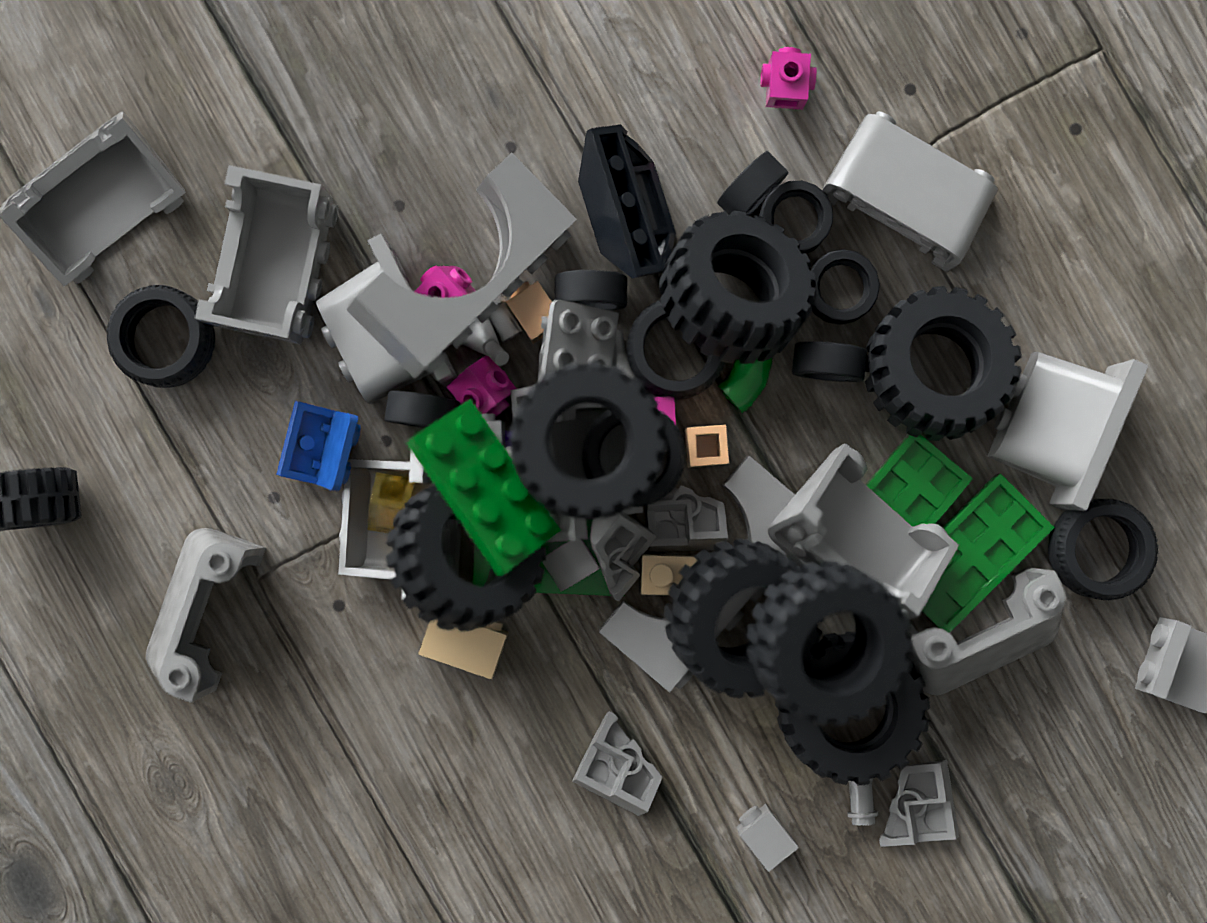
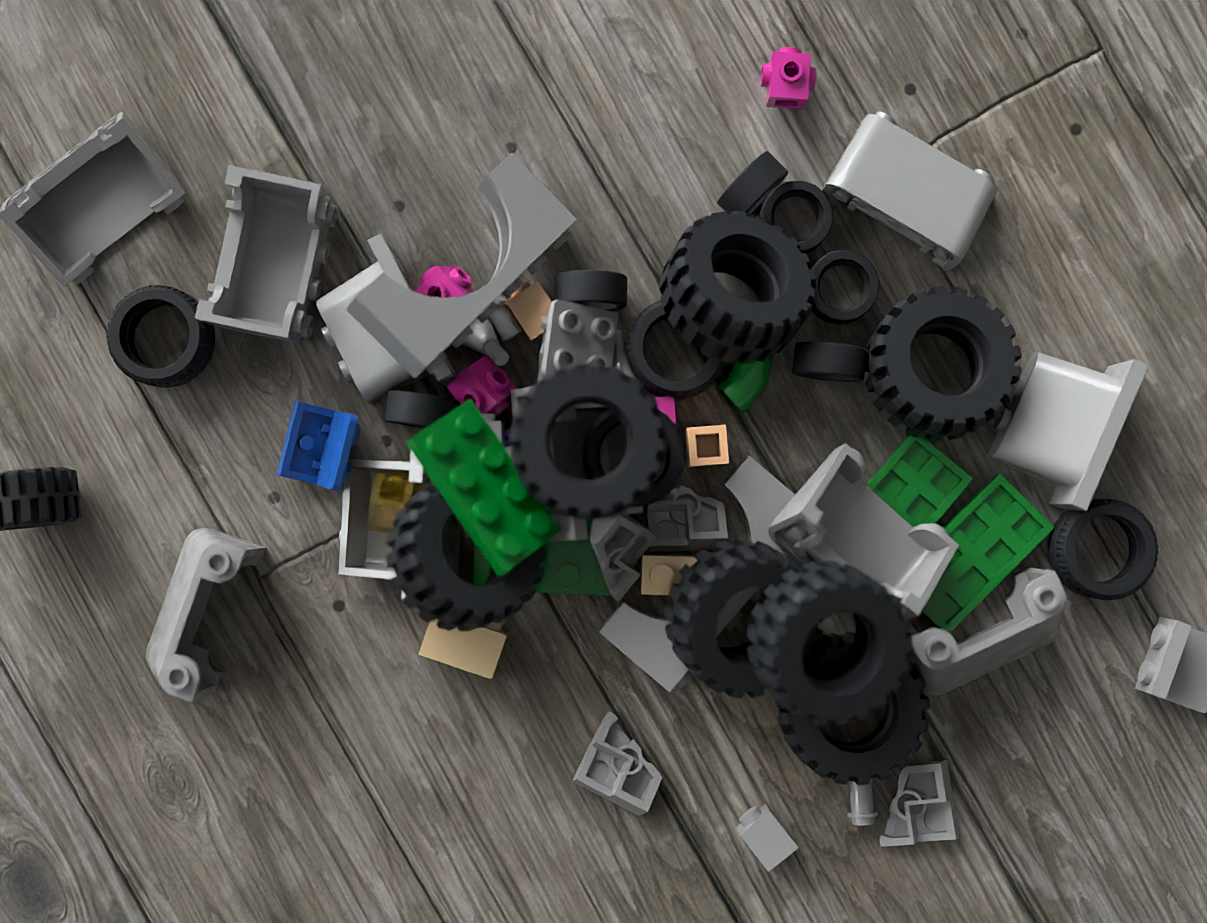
(570, 564): light grey brick -> none
(625, 202): black wedge -> none

